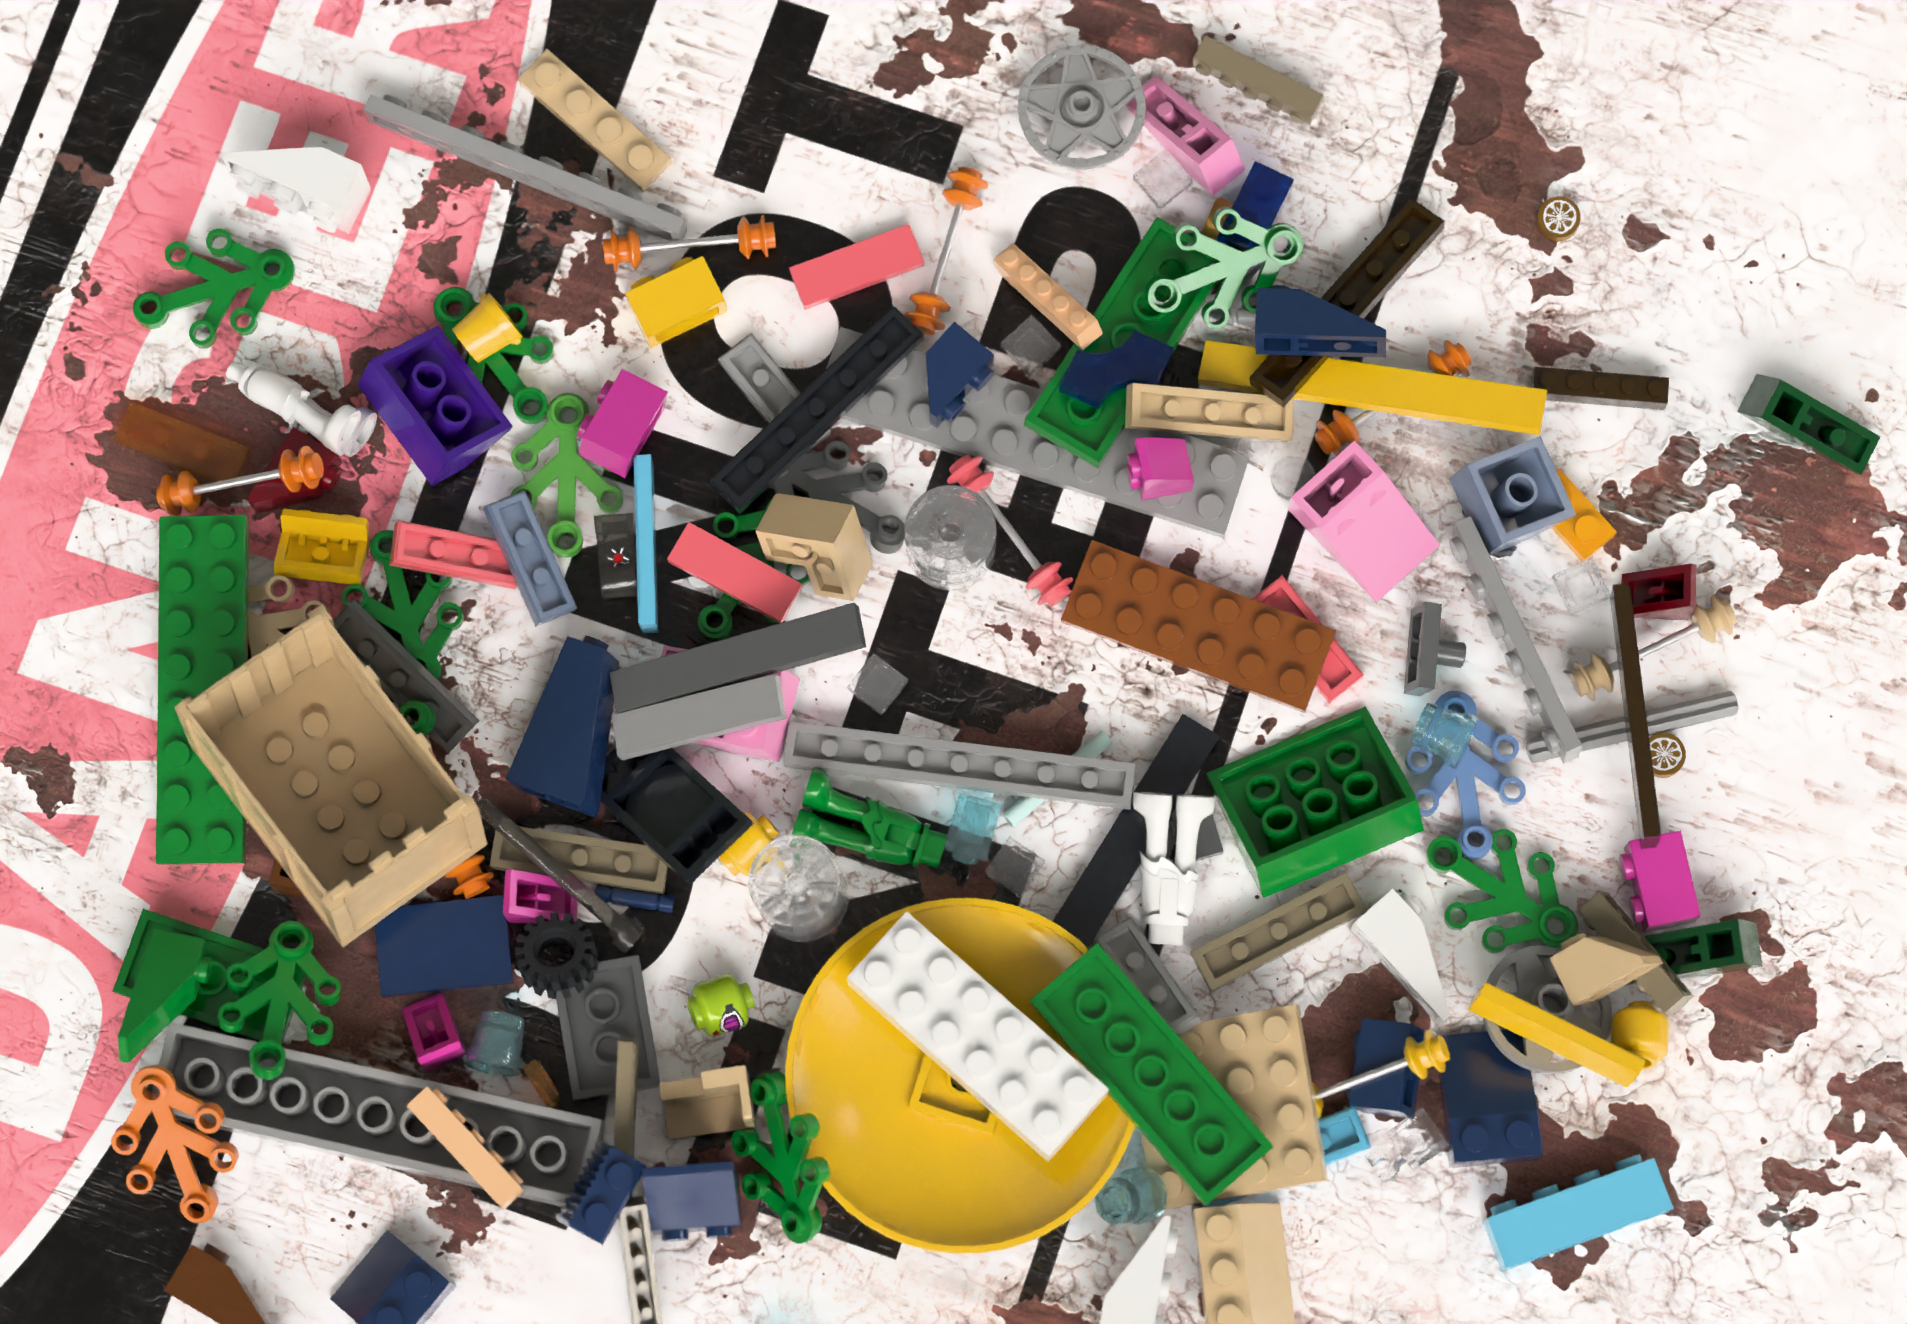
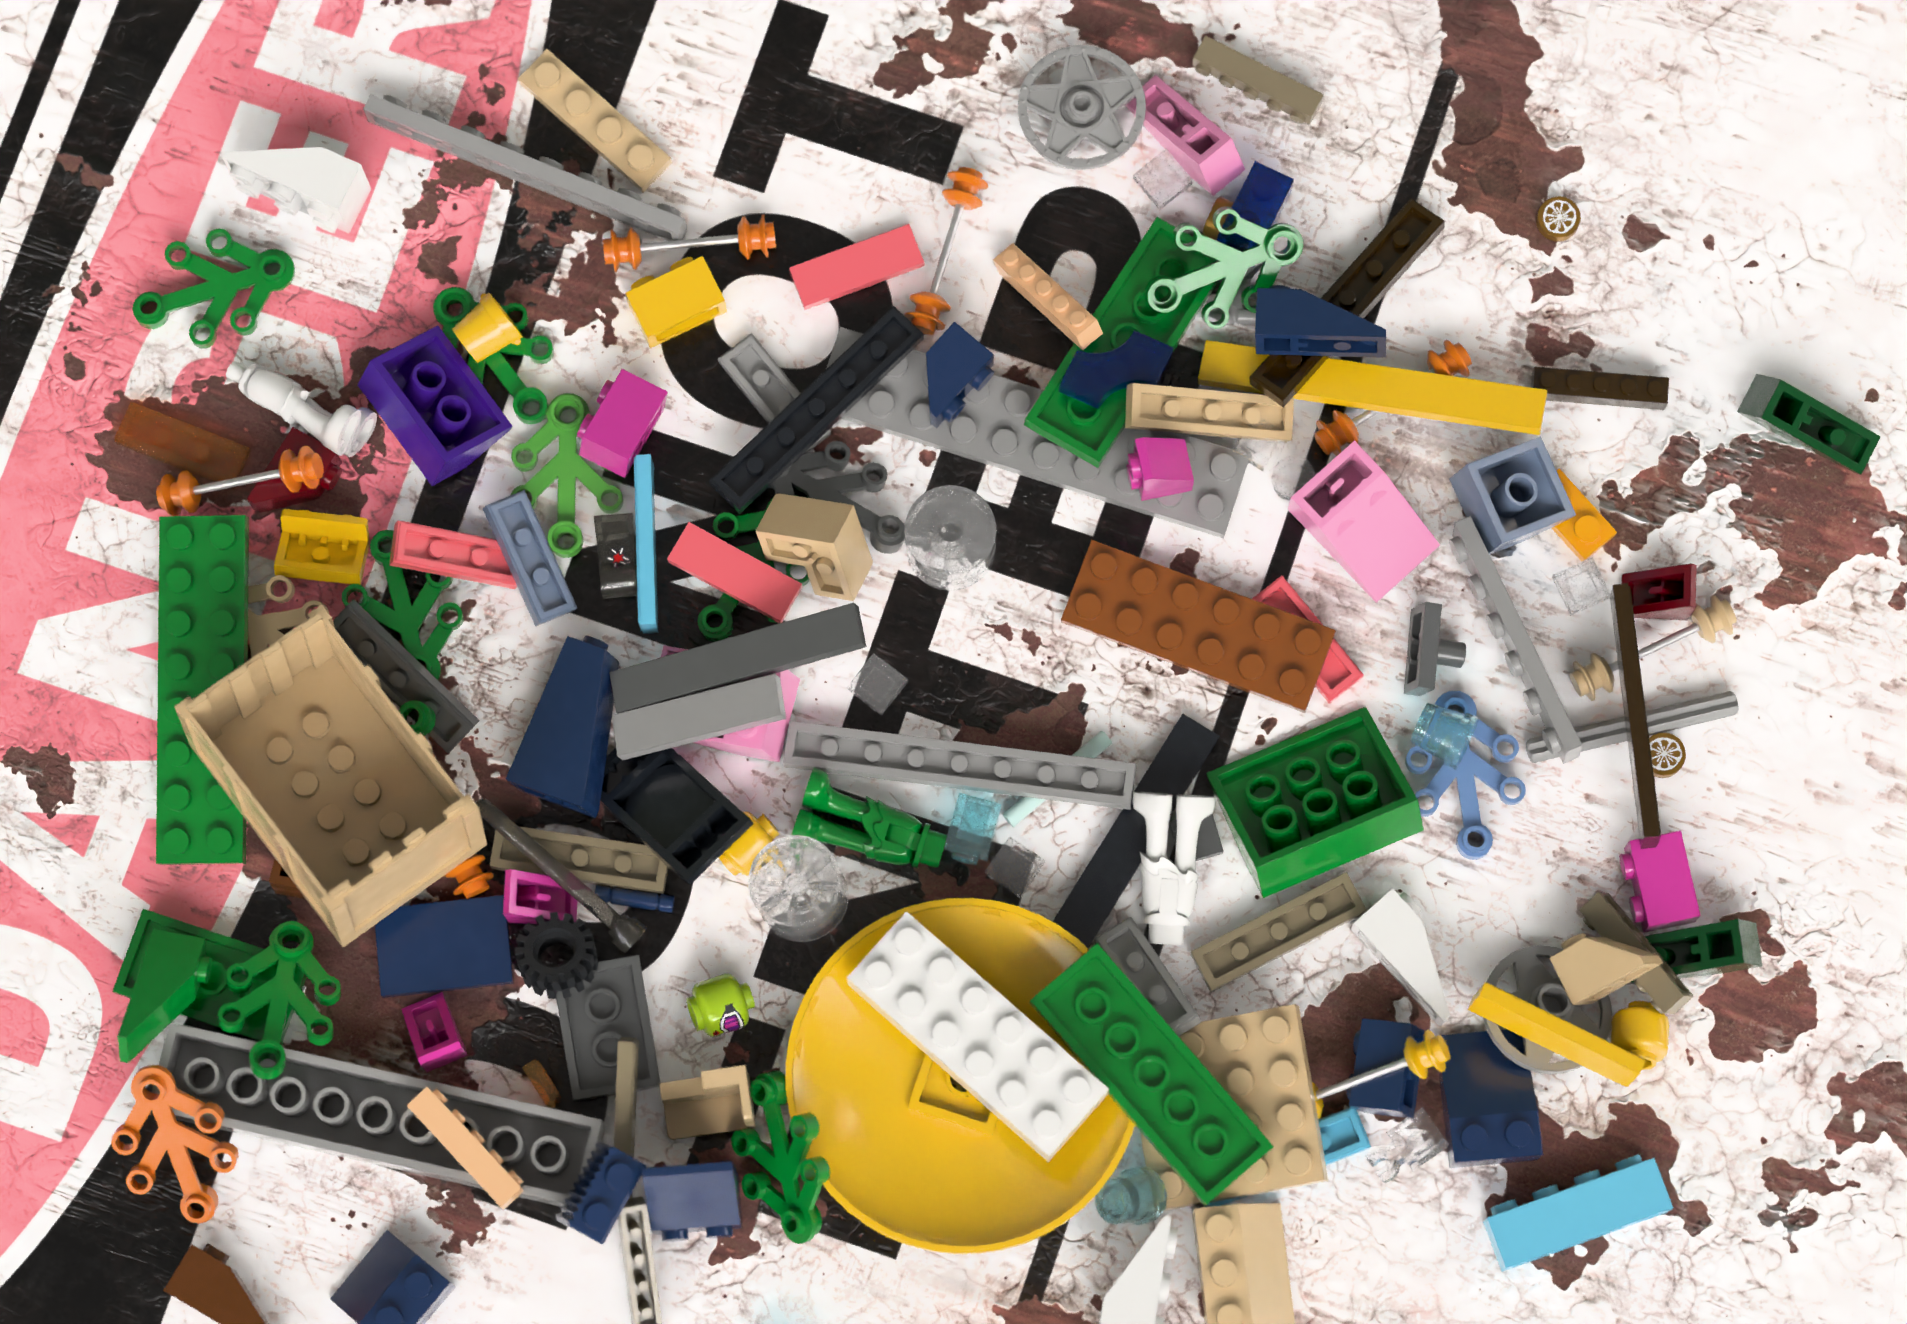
(497, 1044): clear light blue piece -> none
(1030, 345): clear tile -> none
(1045, 576): coral axle -> none
(1507, 895): green plant -> none

